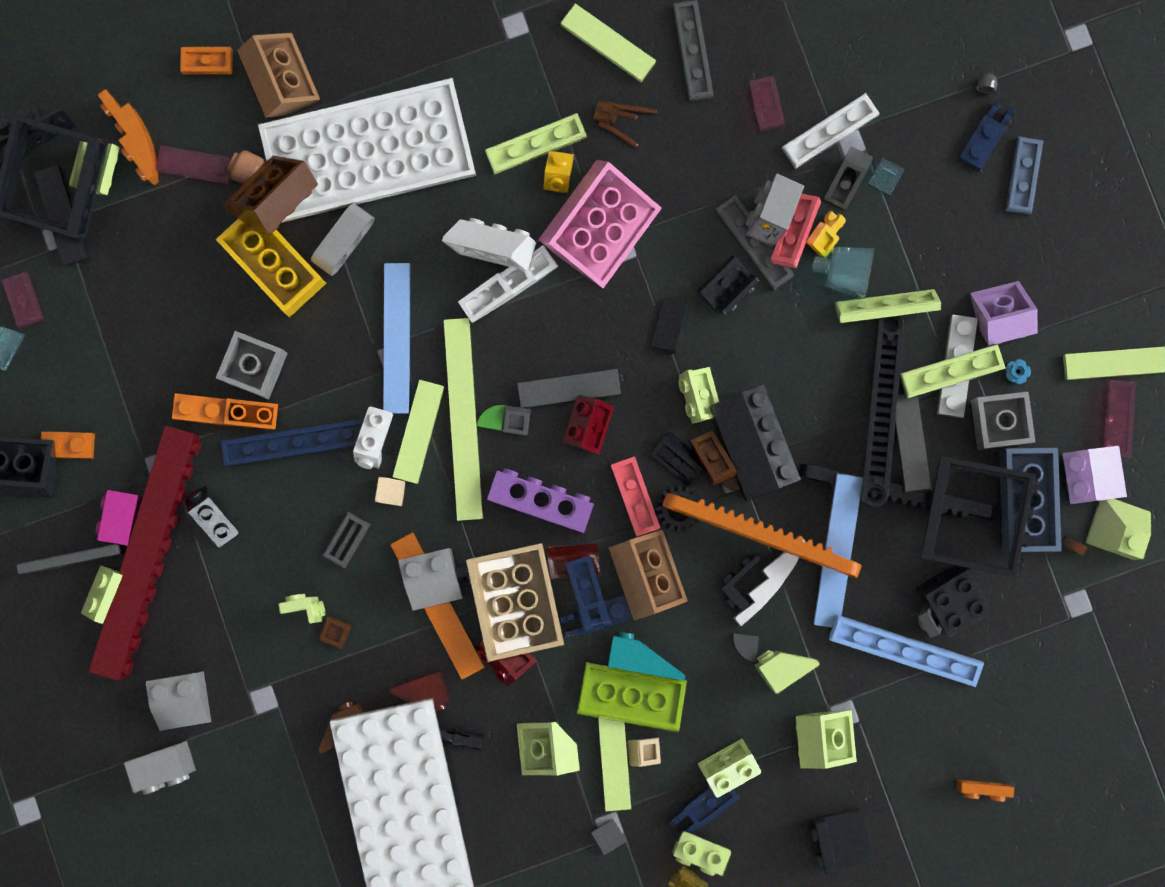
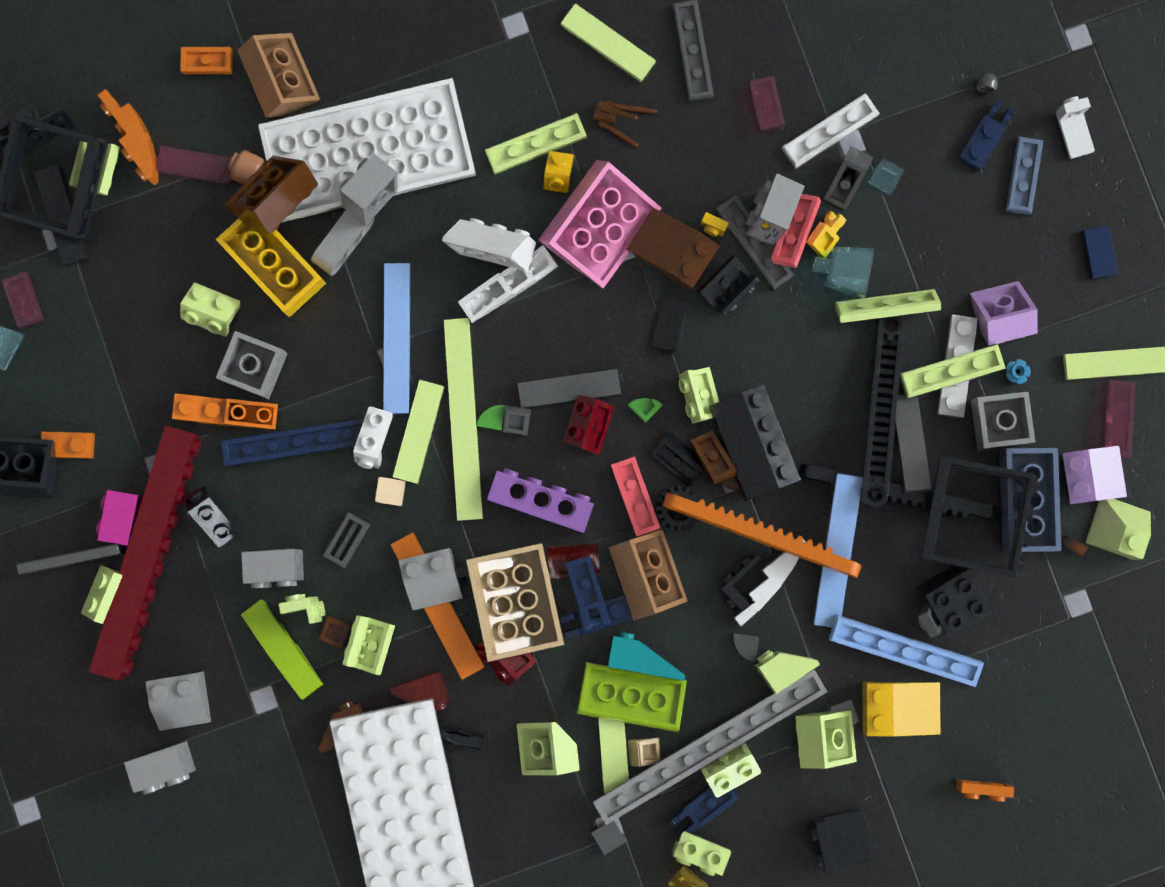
(209, 309): none -> yellowish green bracket
(270, 566): none -> light grey brick
(282, 649): none -> lime slope
(368, 188): none -> light grey brick
(368, 644): none -> yellowish green bracket
(645, 408): none -> bright green tile
(672, 248): none -> reddish brown slope
(709, 747): none -> light grey plate
(713, 225): none -> yellow plate
(900, 708): none -> yellow slope
(1074, 126): none -> white bracket
(1099, 252): none -> dark blue tile

